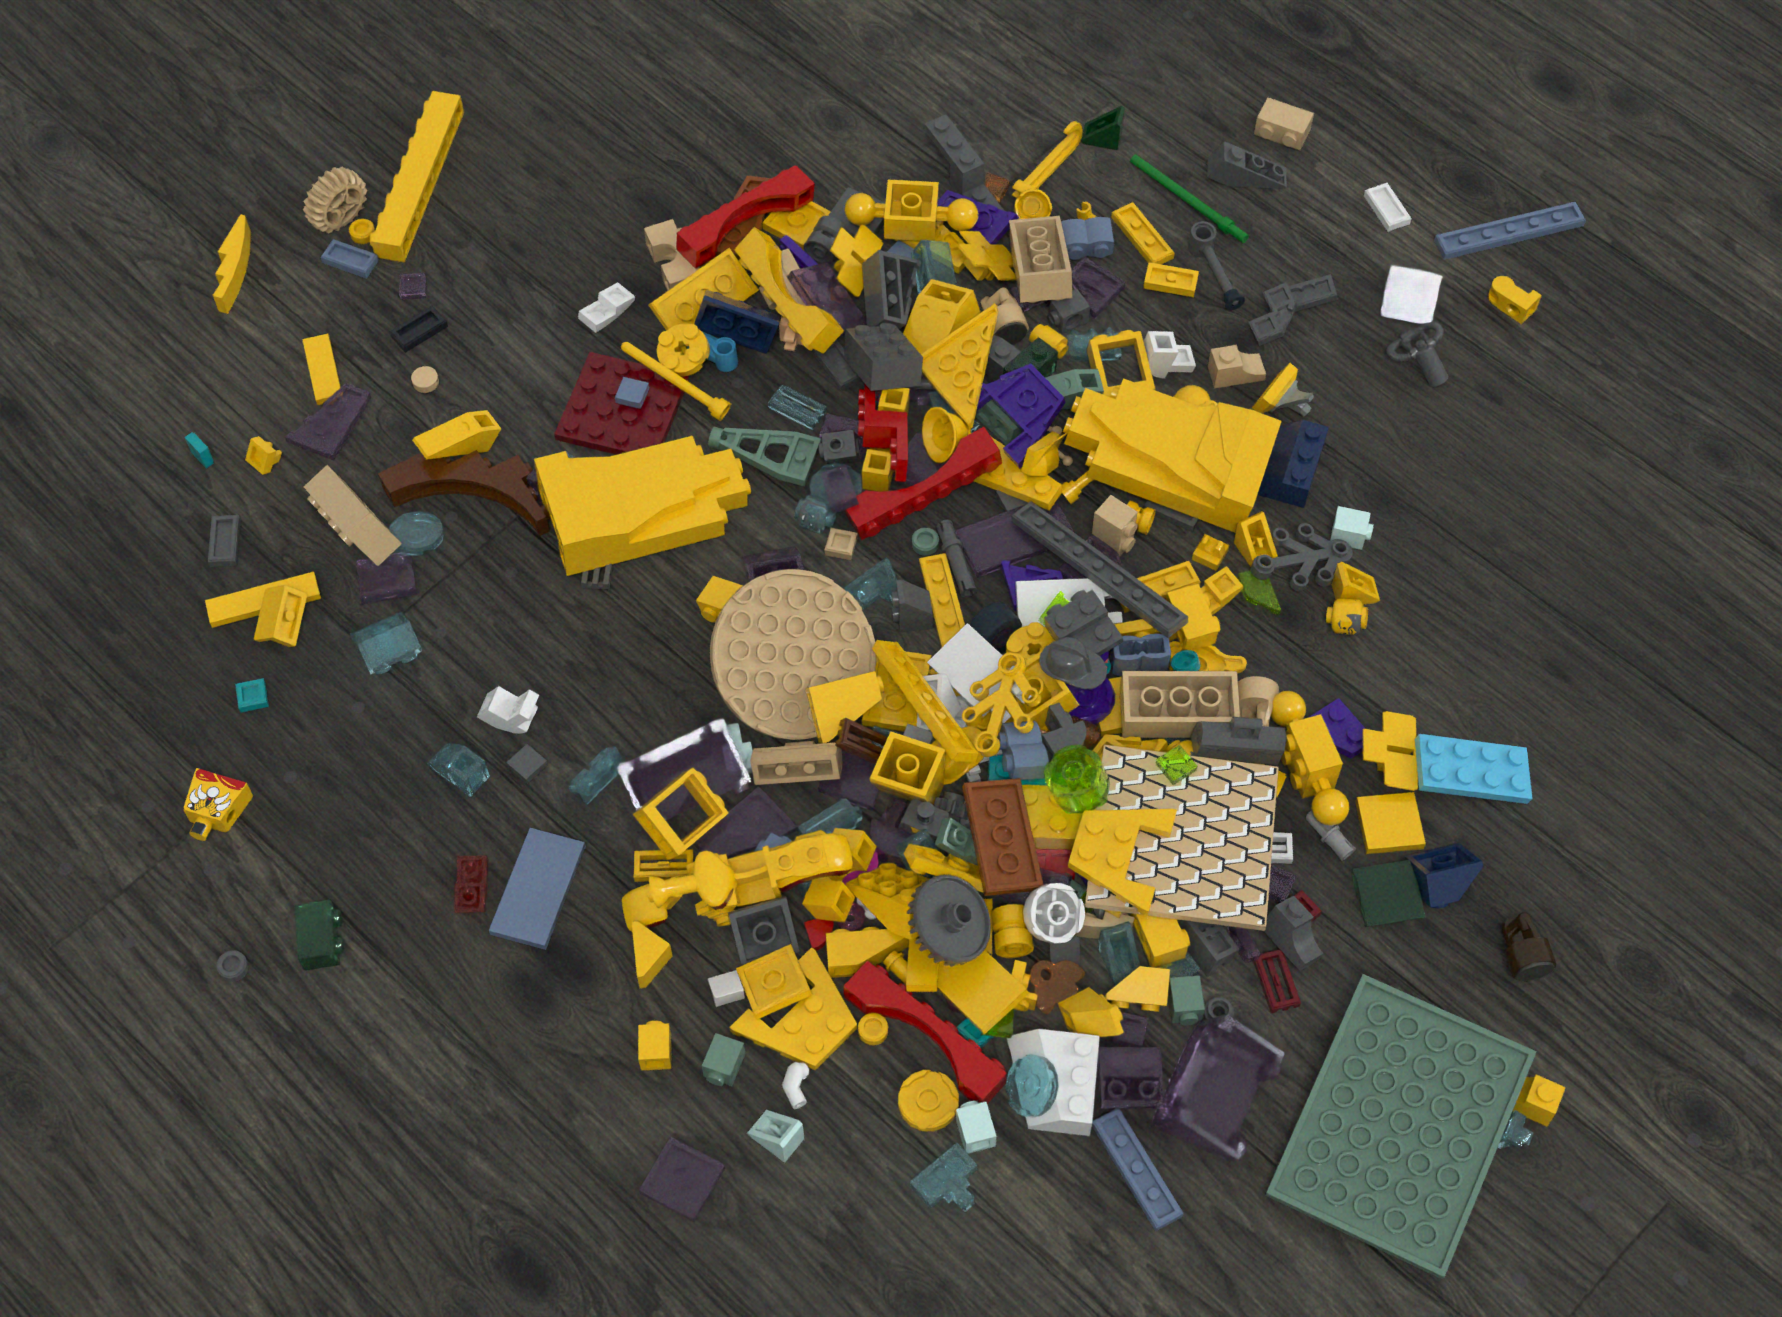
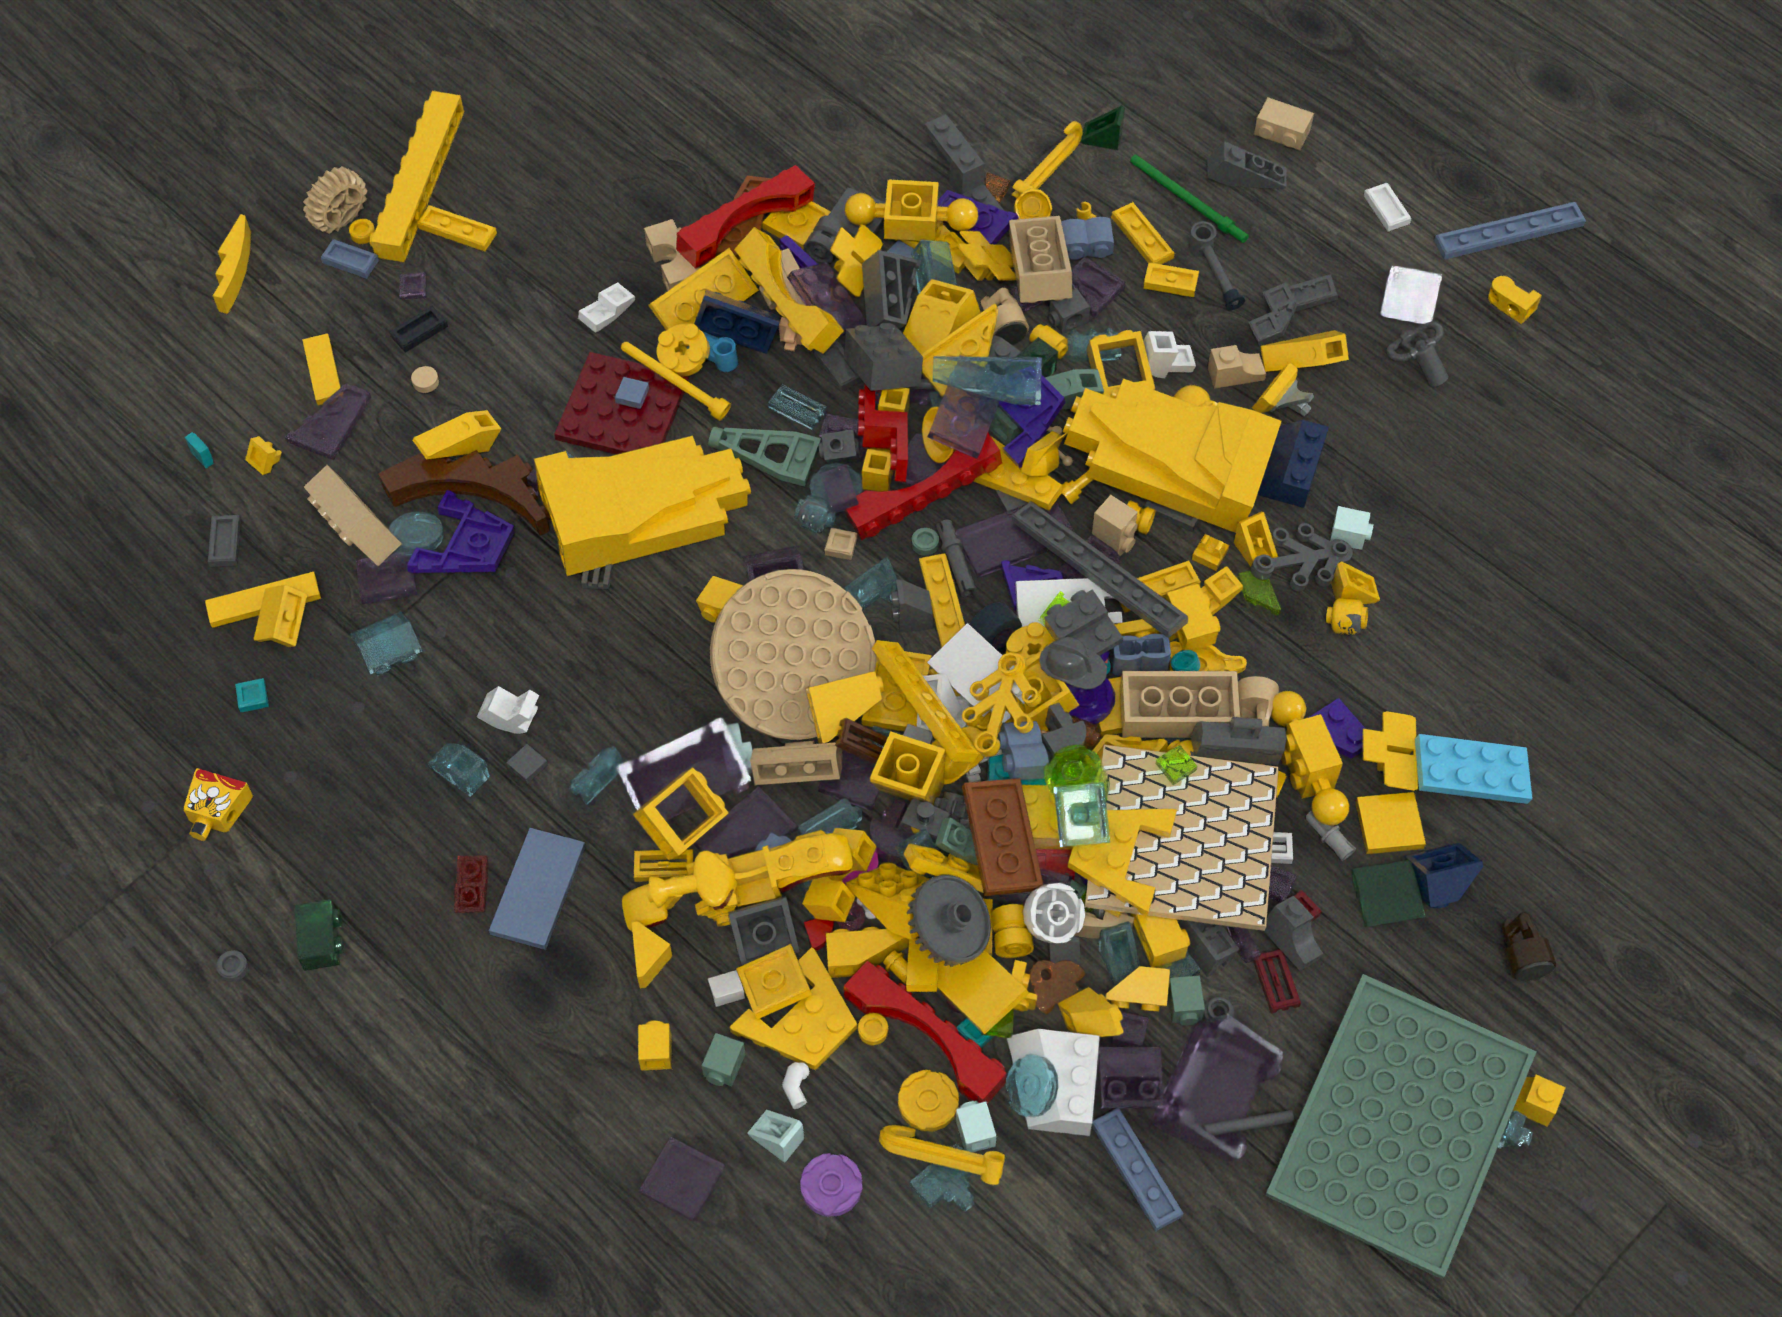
(457, 228): none -> yellow tile
(475, 545): none -> dark purple wing
(825, 1192): none -> medium lavender tile
(898, 1141): none -> yellow piece
(963, 420): none -> tile
(1001, 378): none -> clear light blue wedge
(1082, 814): none -> clear light blue slope
(1249, 1122): none -> dark grey bar
(1305, 351): none -> yellow slope

